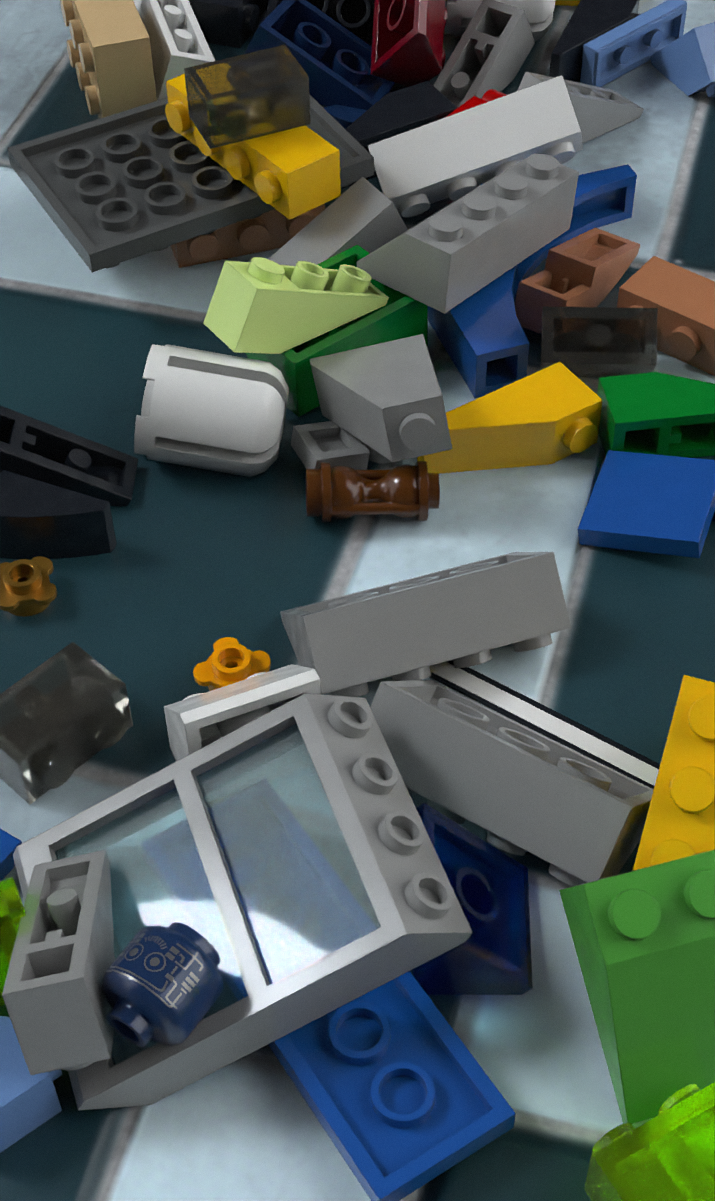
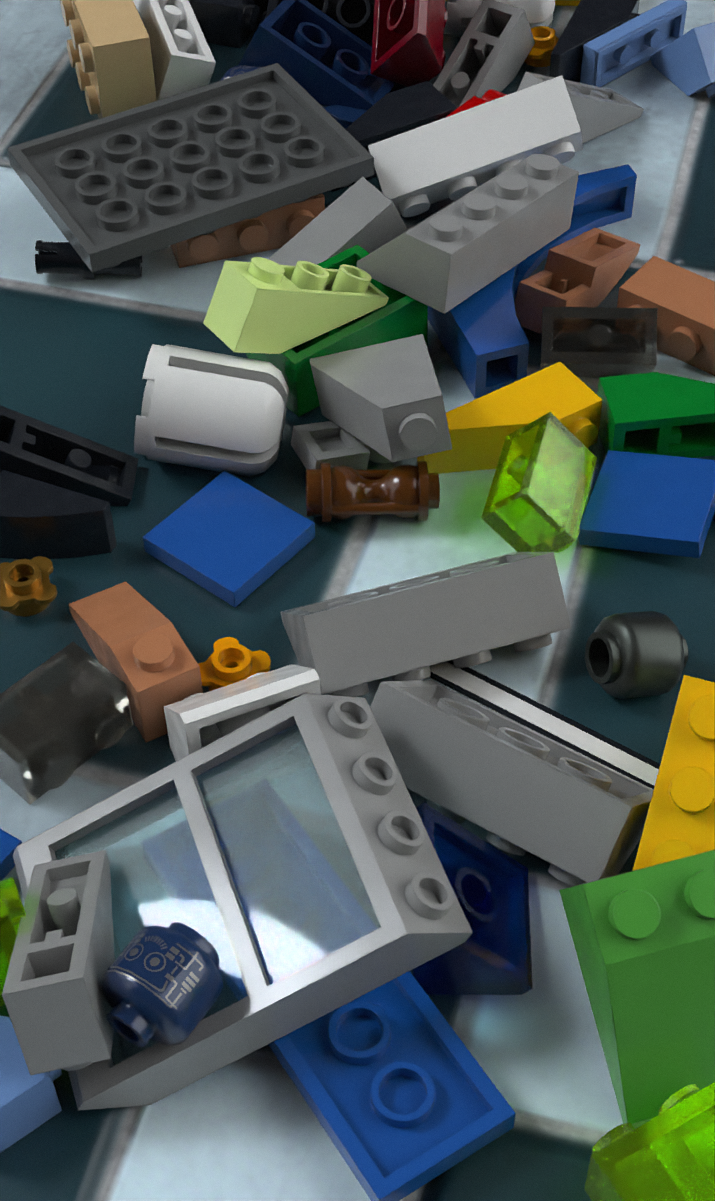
(63, 259): none -> black pin
(141, 651): none -> nougat slope
(229, 538): none -> blue tile
(248, 96): clear smoke brick -> none
(285, 168): yellow brick -> none
(540, 487): none -> clear neon green brick
(544, 44): none -> light orange plate
(636, 654): none -> pearl dark grey head

